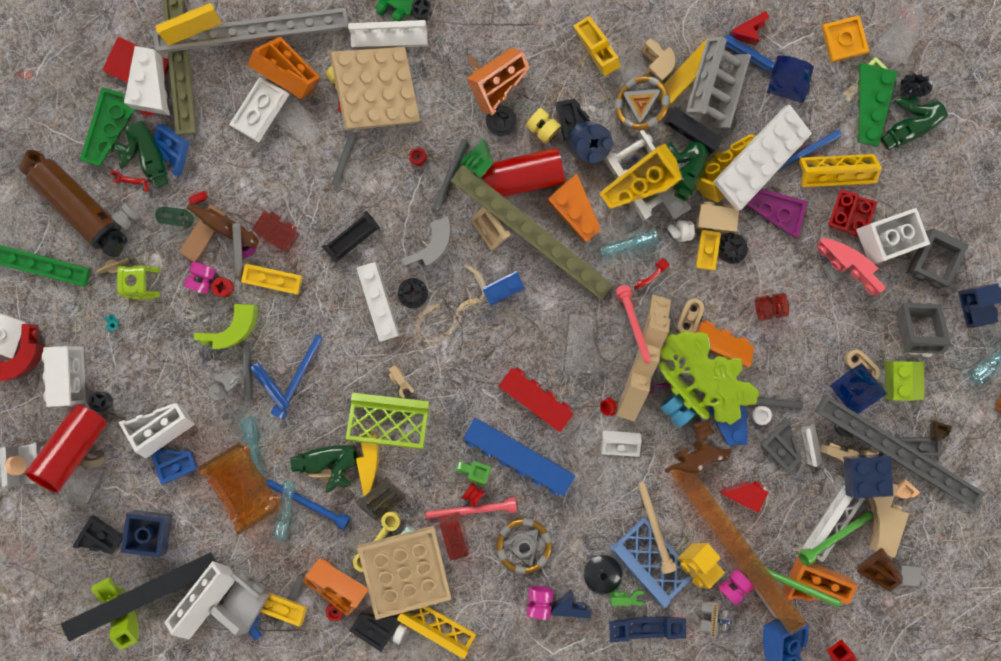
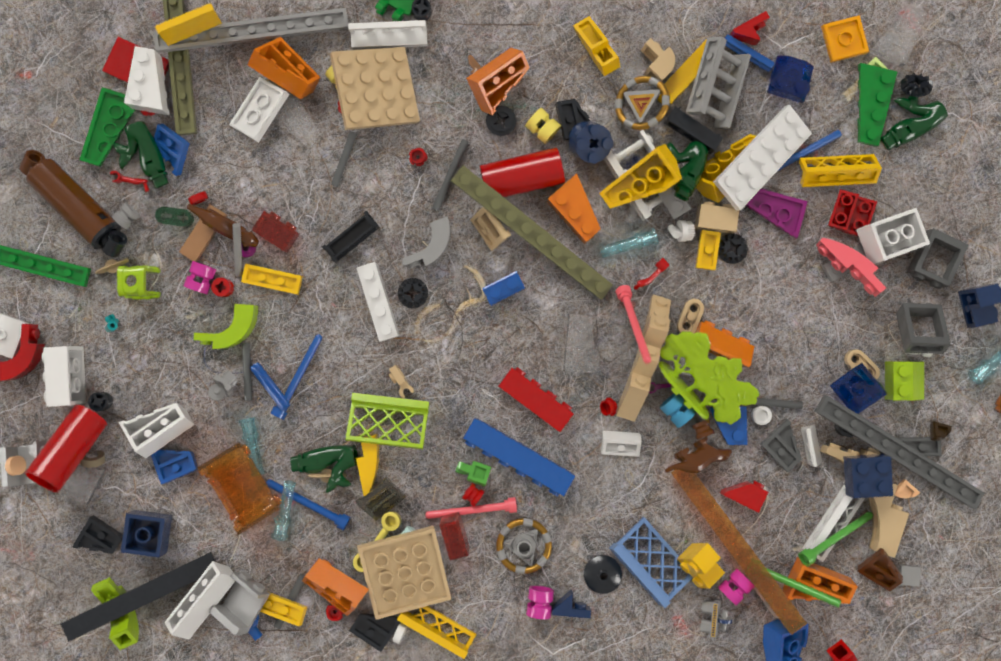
(479, 159): green wing -> none
(621, 598): bright green plate -> none
(647, 627): dark blue slope -> none
(667, 564): tan piece -> none
(775, 306): clear red wheel -> none

